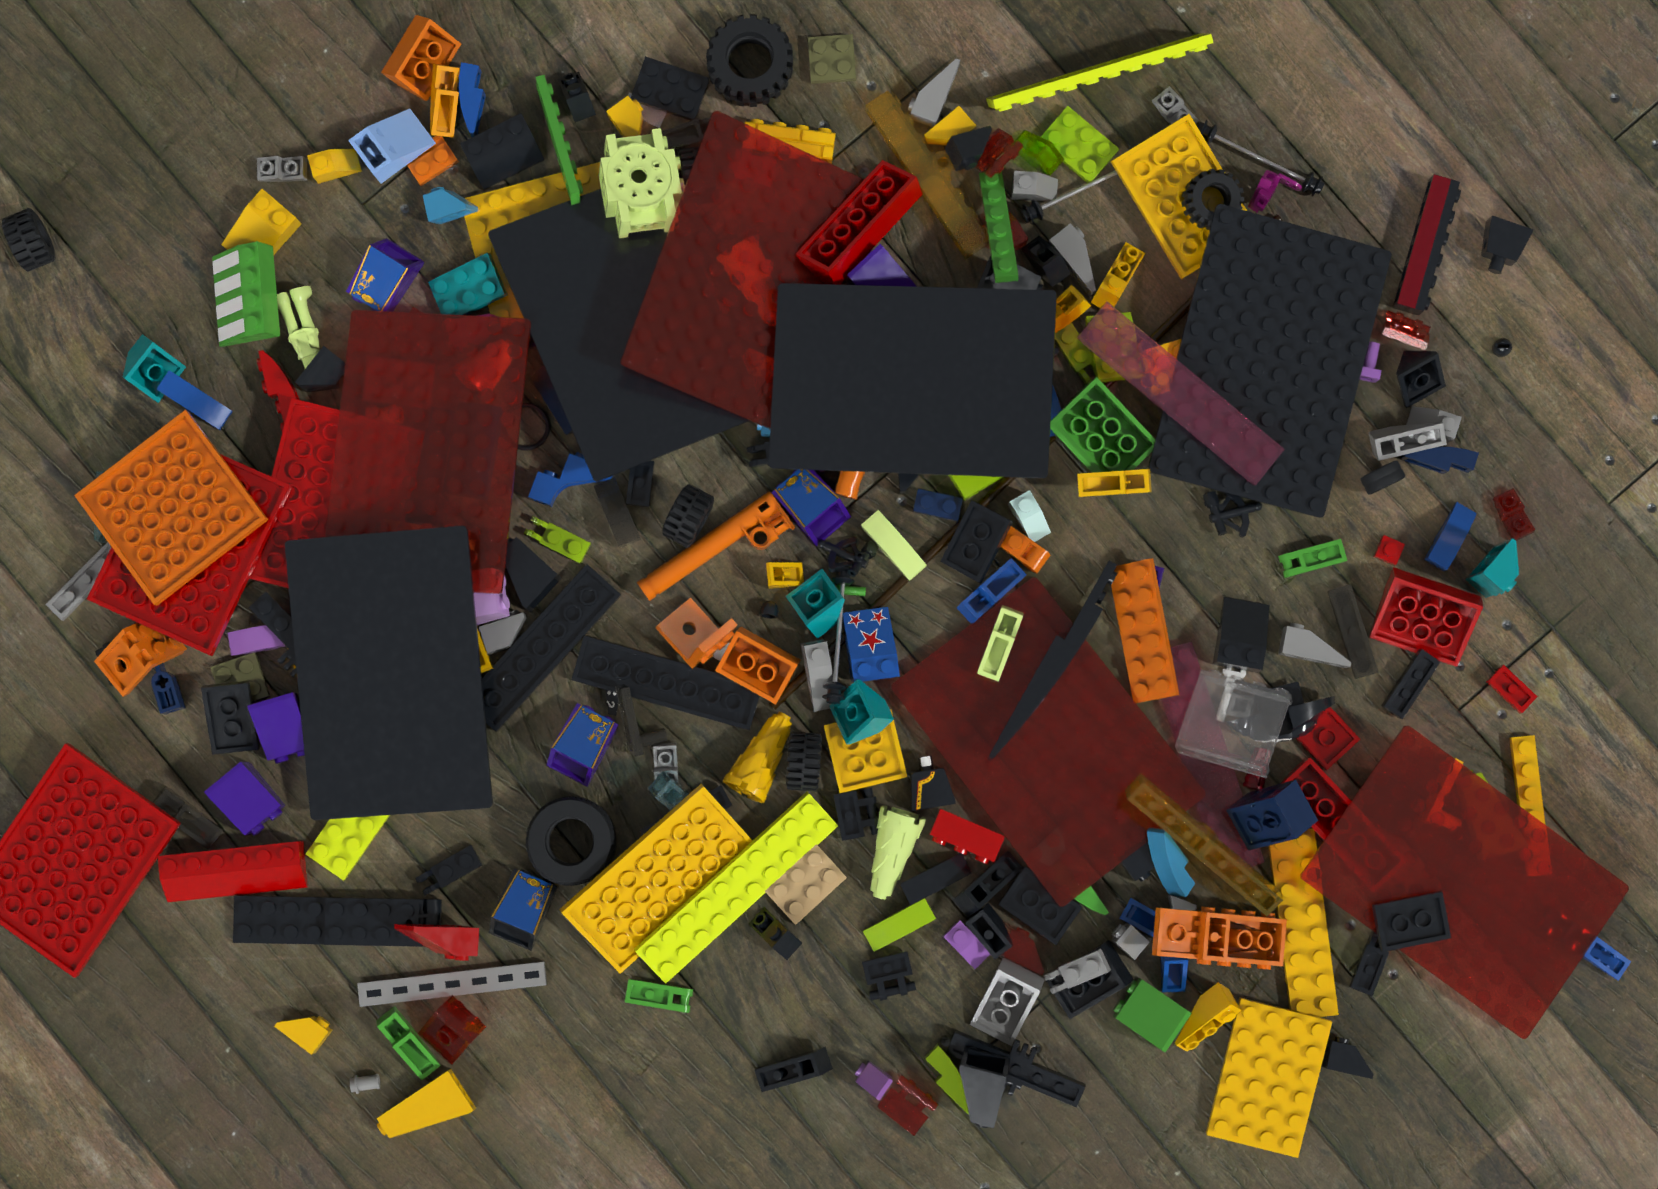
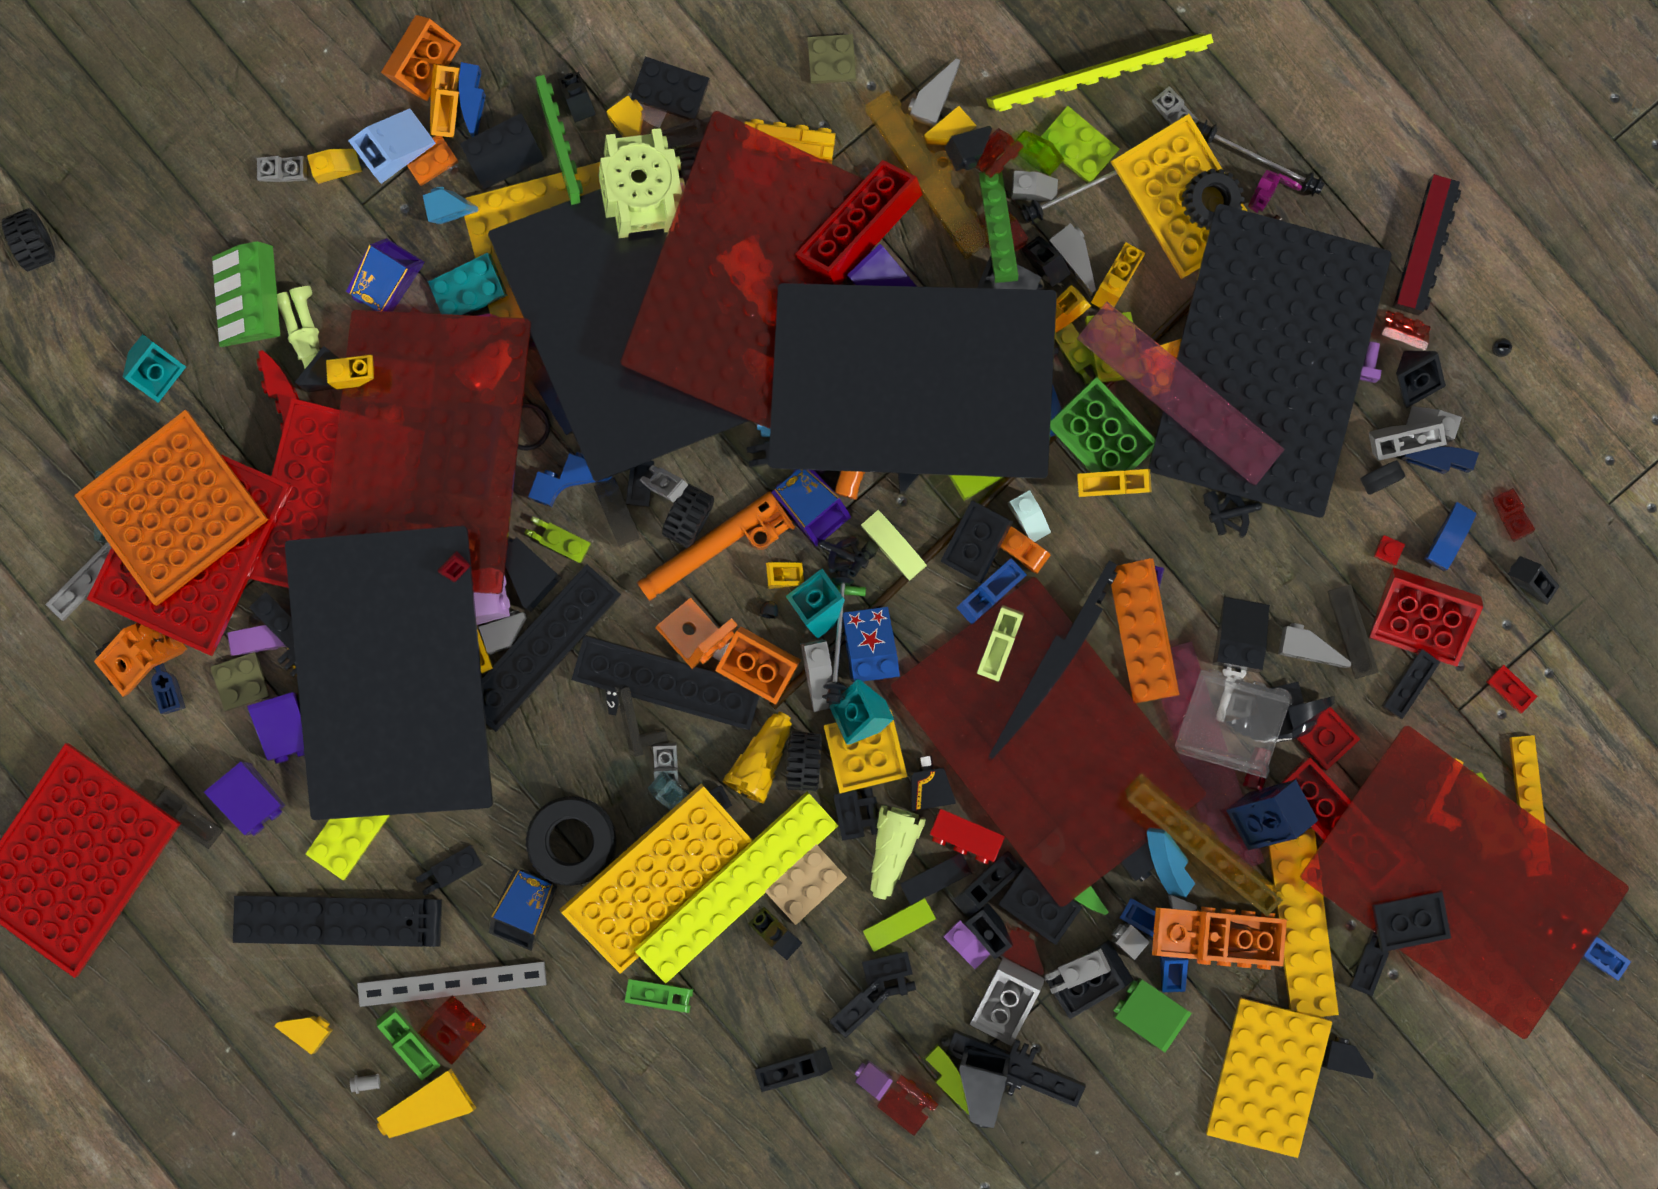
(194, 400): blue slope -> none
(229, 718): black plate -> none
(233, 871): red slope -> none
(263, 222): yellow slope -> none
(350, 371): none -> yellow slope
(454, 567): none -> dark red slope
(454, 941): red slope -> none
(582, 744): slope -> none
(664, 483): none -> light grey hinge
(743, 32): black tyre -> none
(858, 1009): none -> black hinge
(937, 505): dark blue plate -> none
(1209, 1013): yellow slope -> none
(1313, 558): bright green plate -> none
(1496, 570): teal slope -> none
(1503, 242): black torso -> none
(1533, 579): none -> black slope

